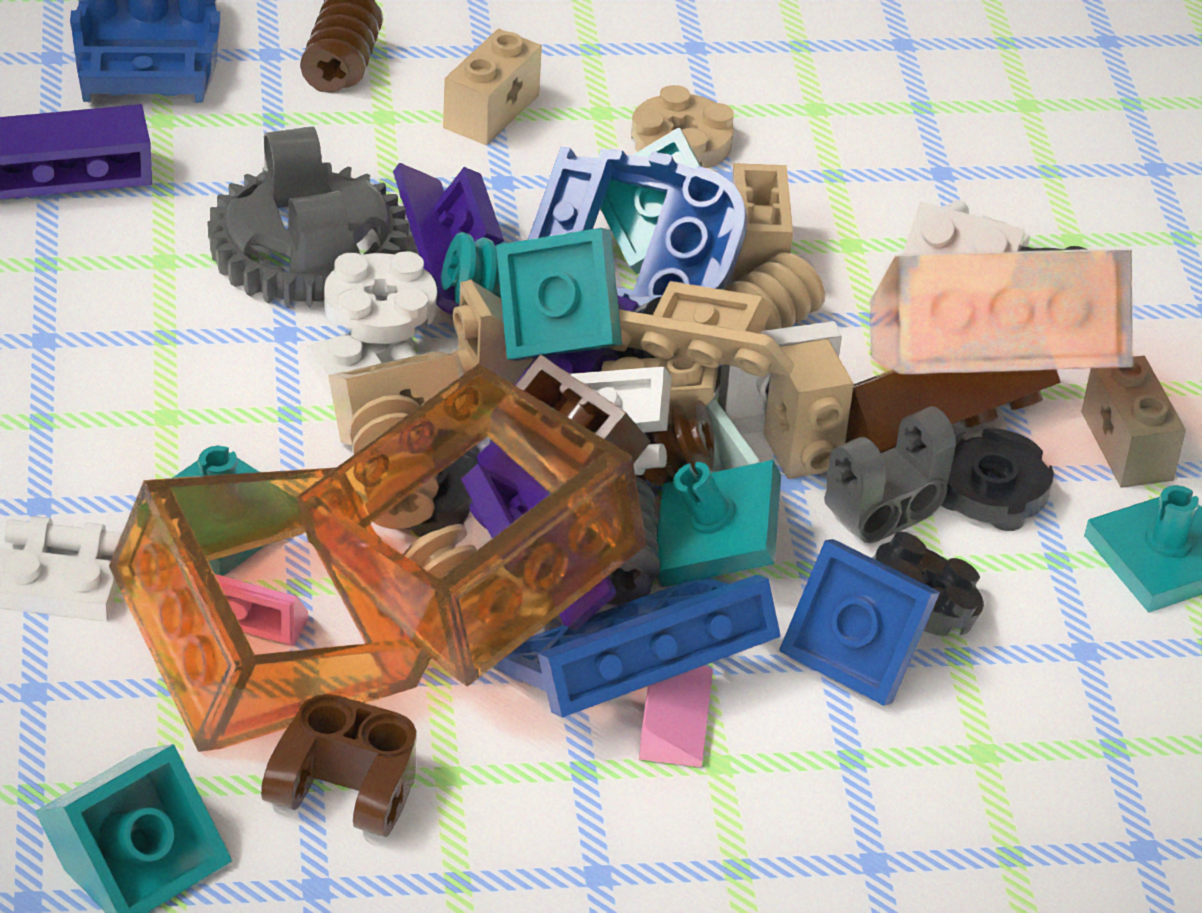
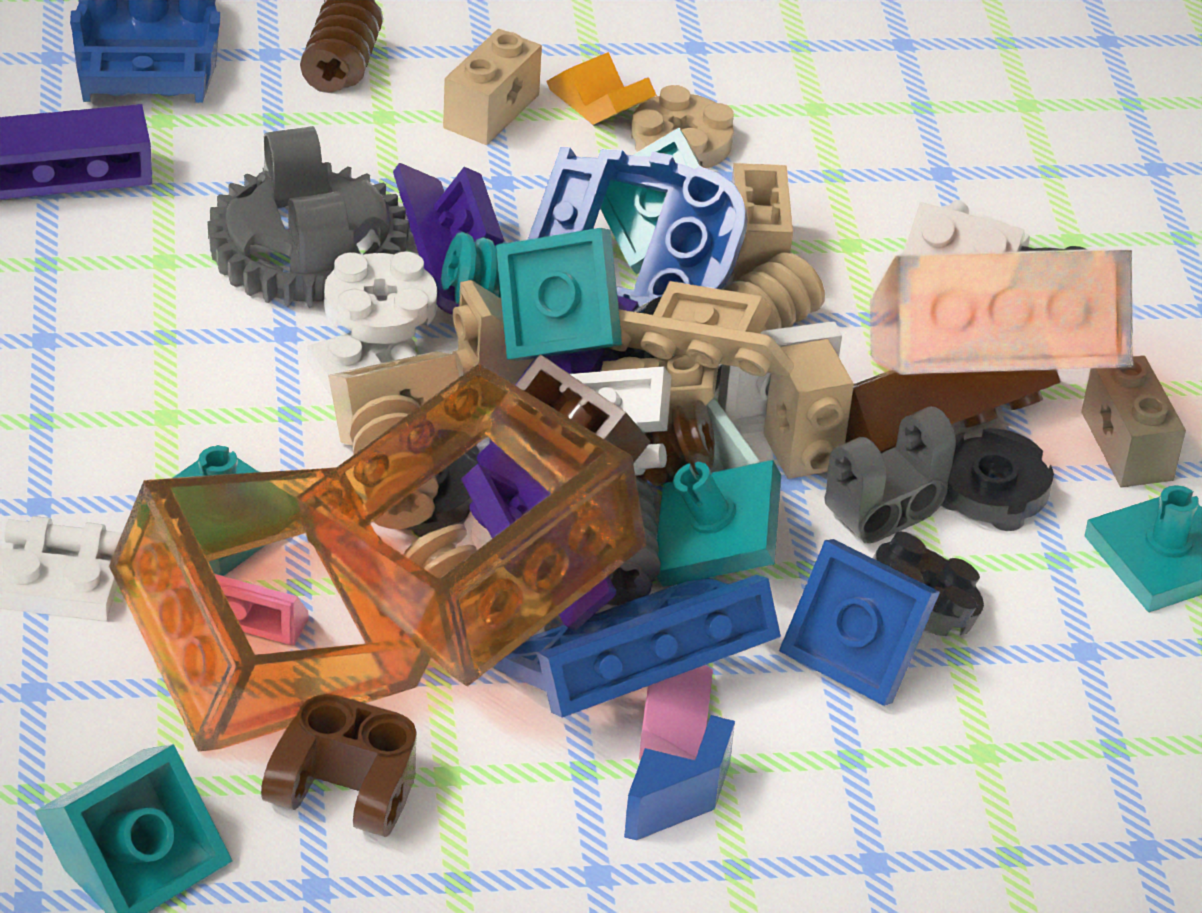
(597, 89): none -> light orange slope
(678, 788): none -> blue slope

